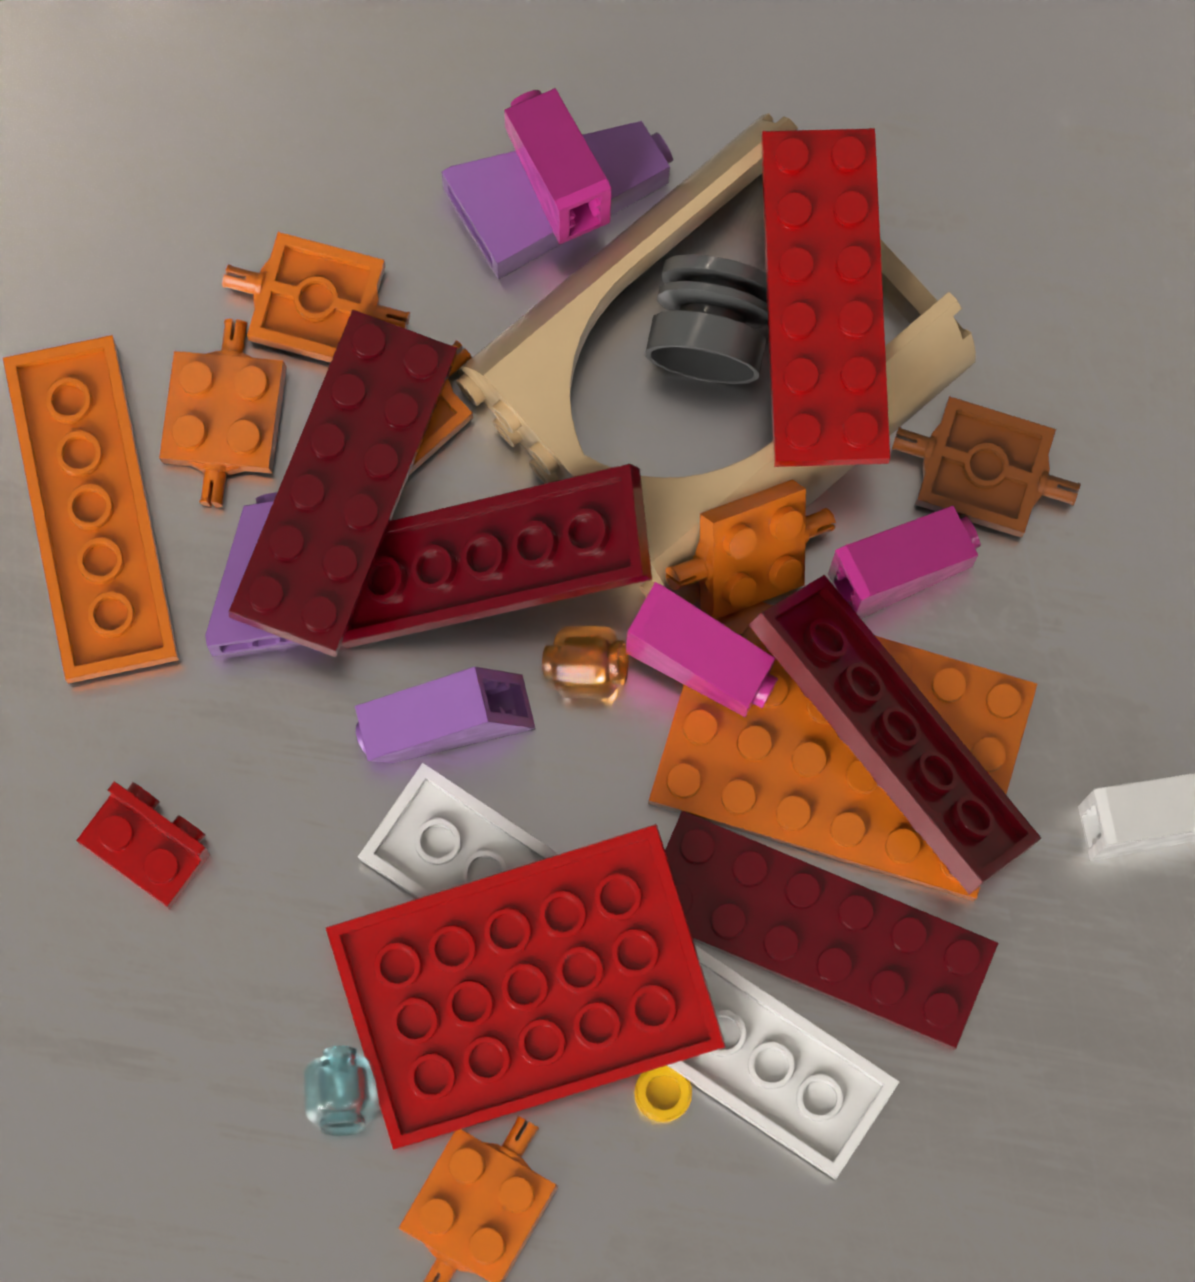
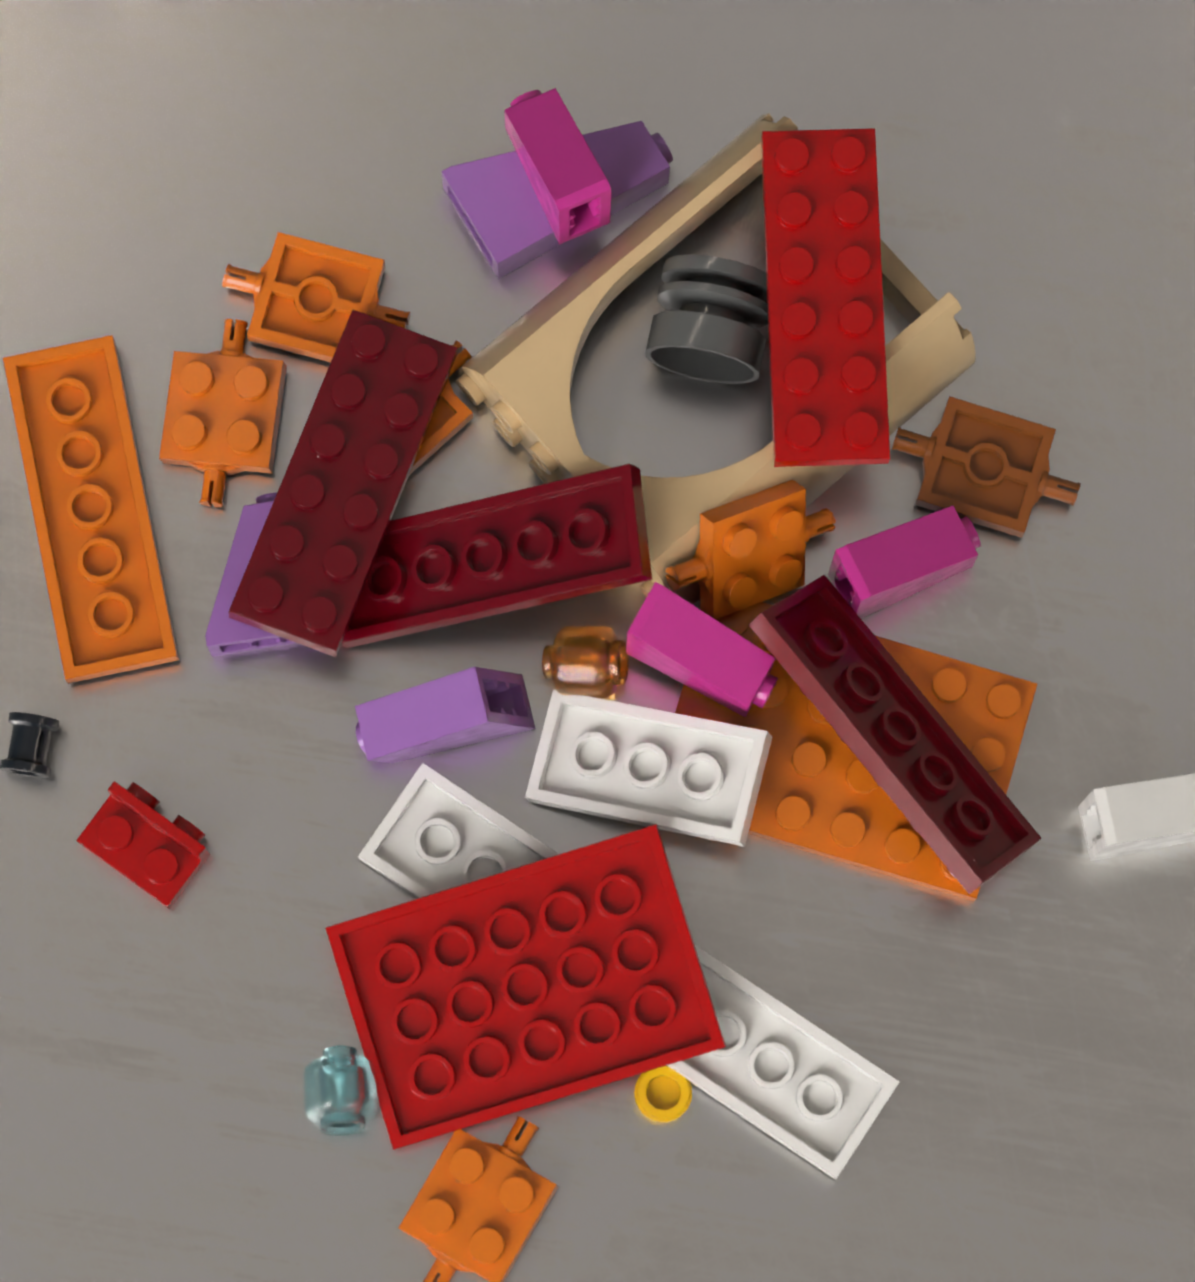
(29, 744): none -> black bush
(649, 767): none -> white plate
(827, 932): dark red plate -> none

